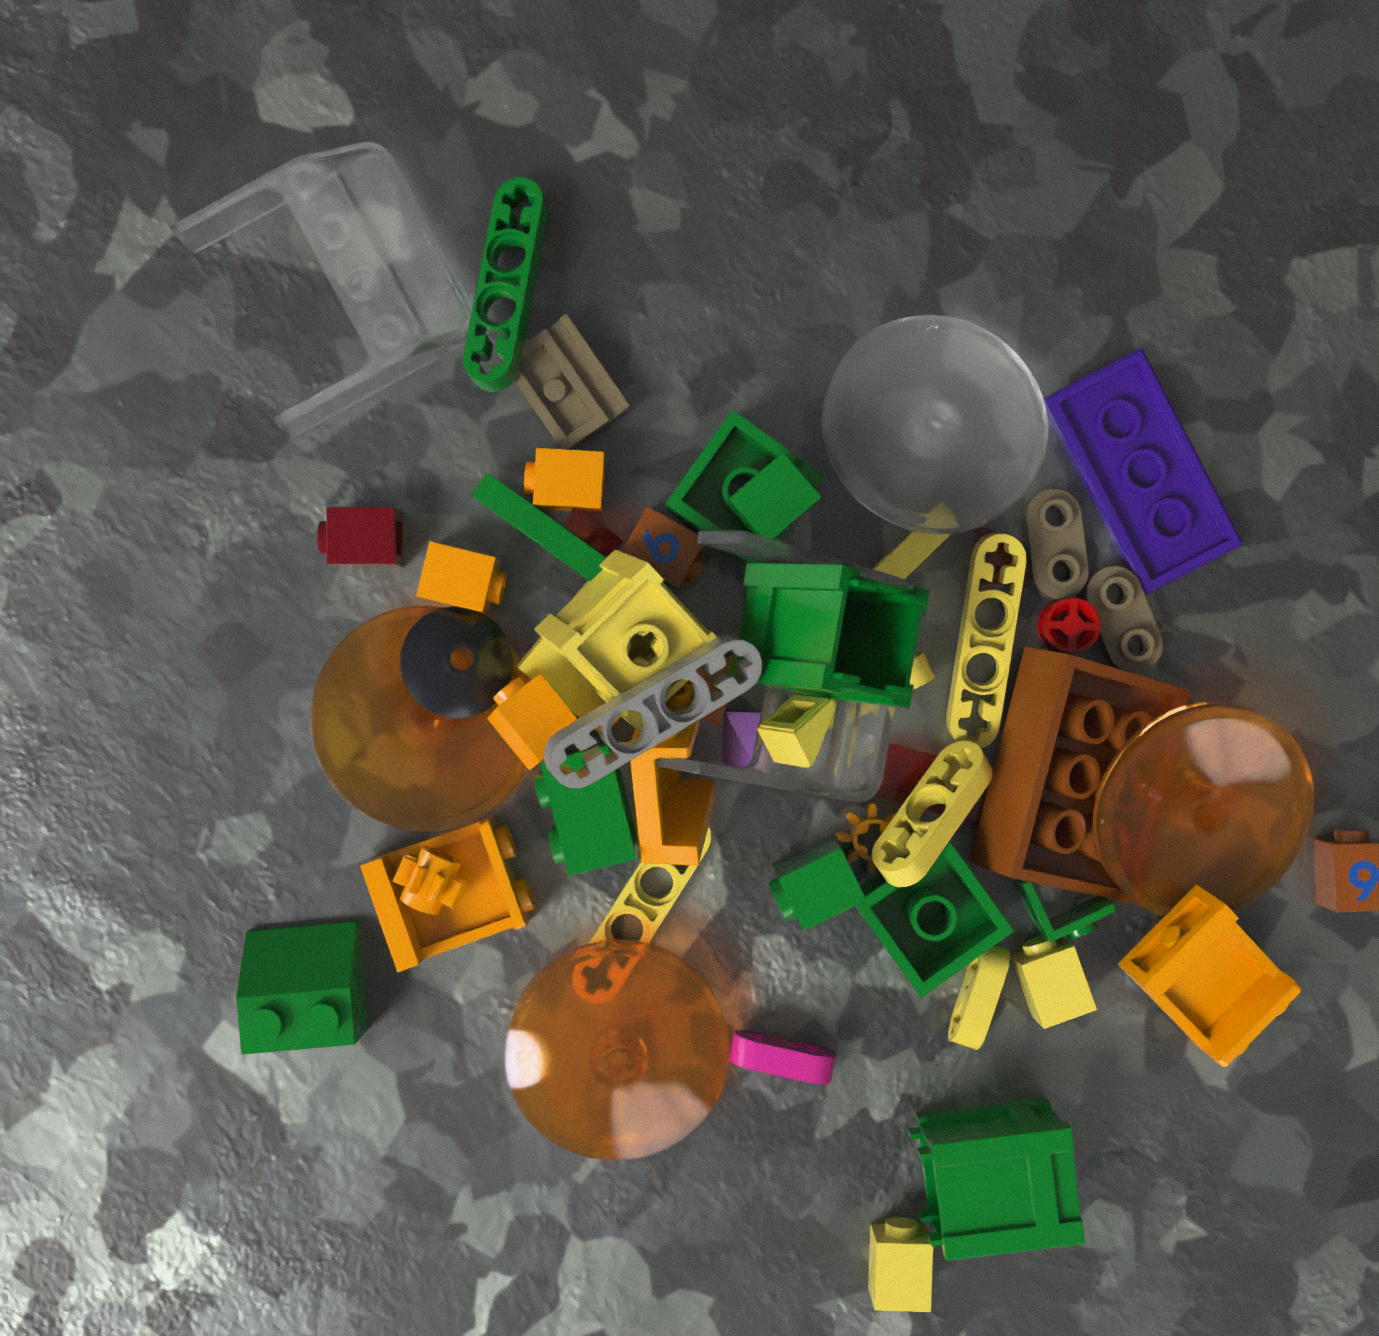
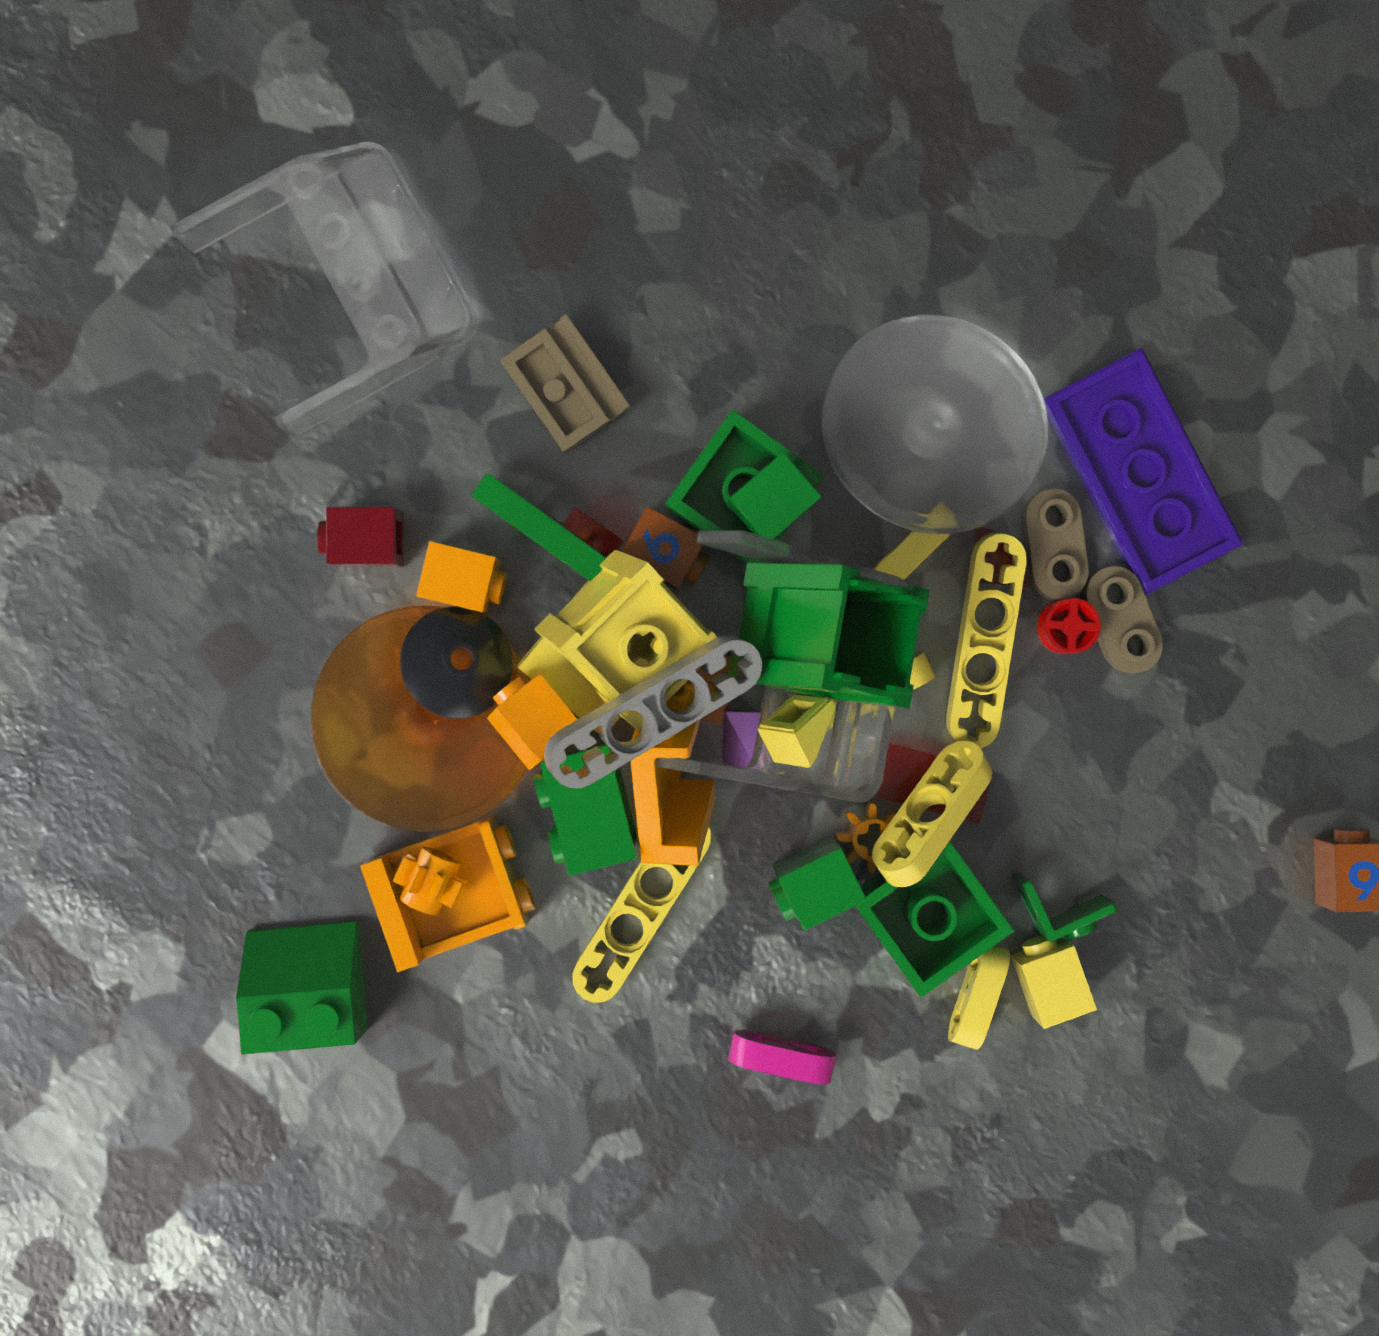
(501, 283): green beam -> none
(566, 480): light orange brick -> none
(616, 1050): clear orange dish -> none
(900, 1266): light yellow brick -> none
(998, 1179): green container -> none
(1049, 764): dark orange slope -> none
(1205, 802): clear orange dish -> none
(1210, 976): light orange panel -> none

